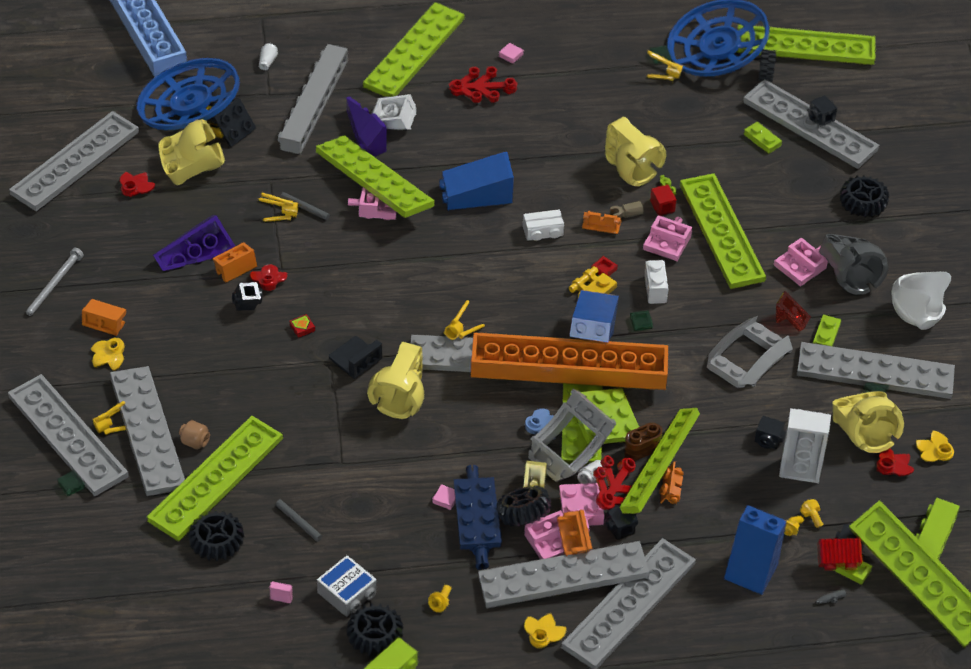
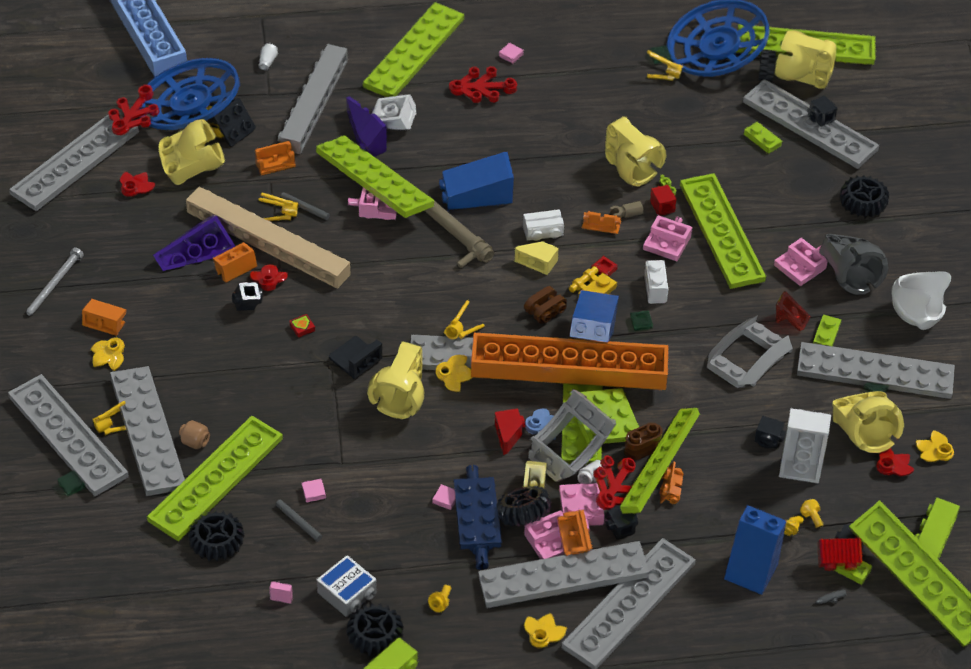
(122, 126): none -> red plant
(270, 237): none -> tan brick
(274, 158): none -> orange hinge
(313, 490): none -> bright pink tile
(457, 372): none -> yellow plate
(474, 244): none -> dark tan cylinder
(508, 428): none -> red slope
(537, 256): none -> light yellow slope
(545, 304): none -> reddish brown brick
(810, 60): none -> light yellow piece

